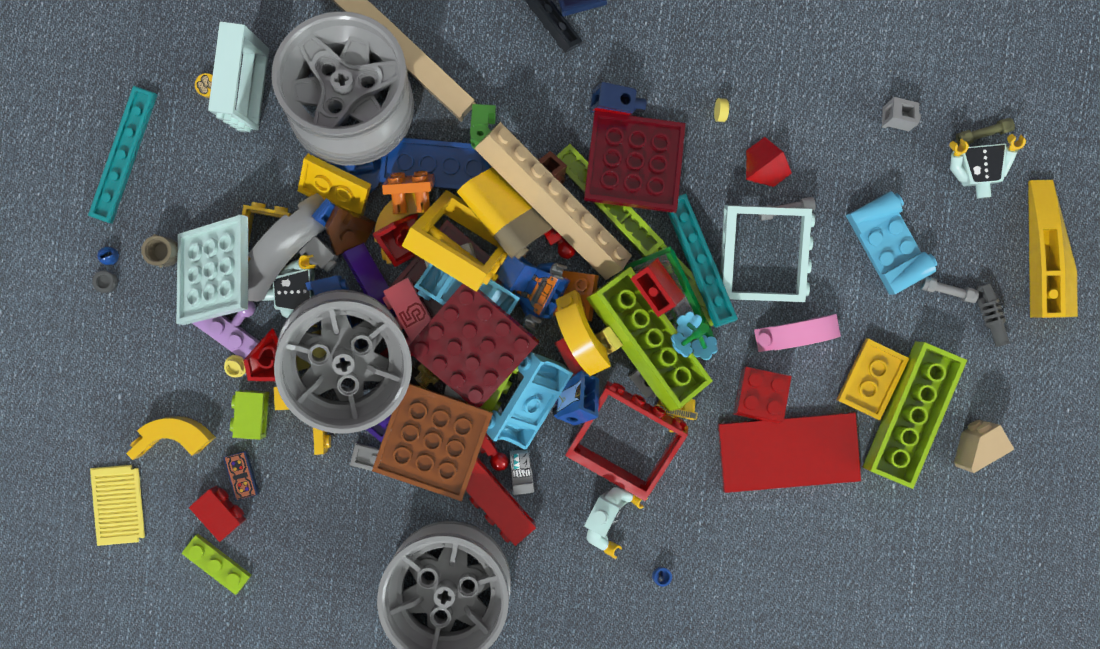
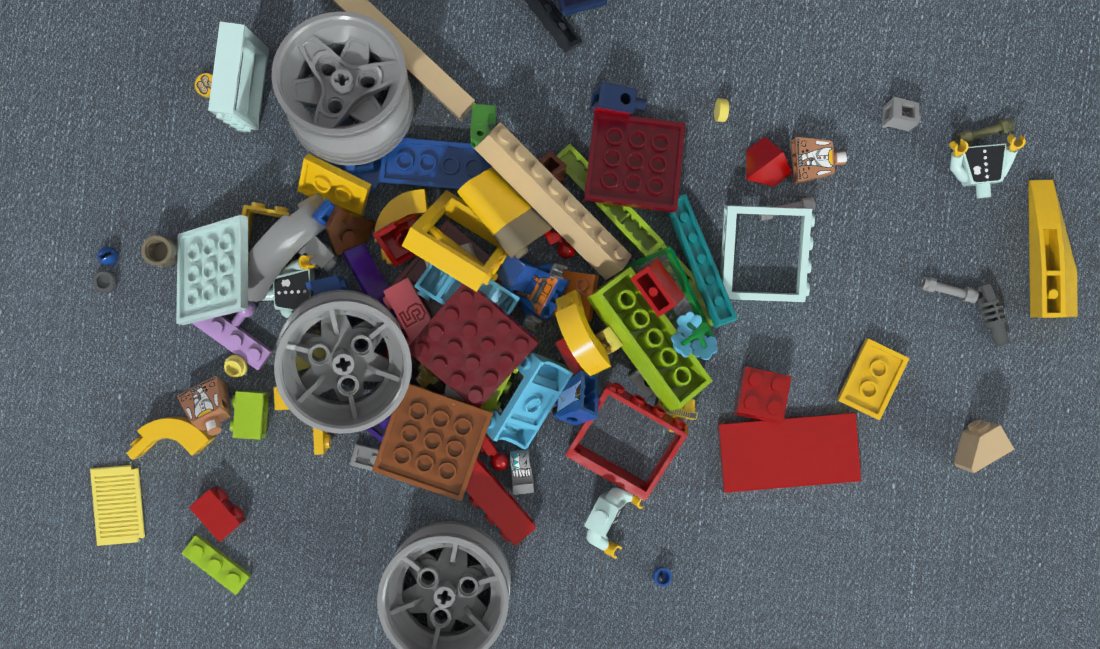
(122, 154): teal tile -> none
(207, 405): none -> nougat torso
(241, 475): tile -> none
(260, 361): red slope -> none
(399, 184): orange plate -> none
(797, 333): bright pink arch -> none
(814, 159): none -> torso
(890, 243): medium azure piece -> none
(914, 414): lime brick -> none

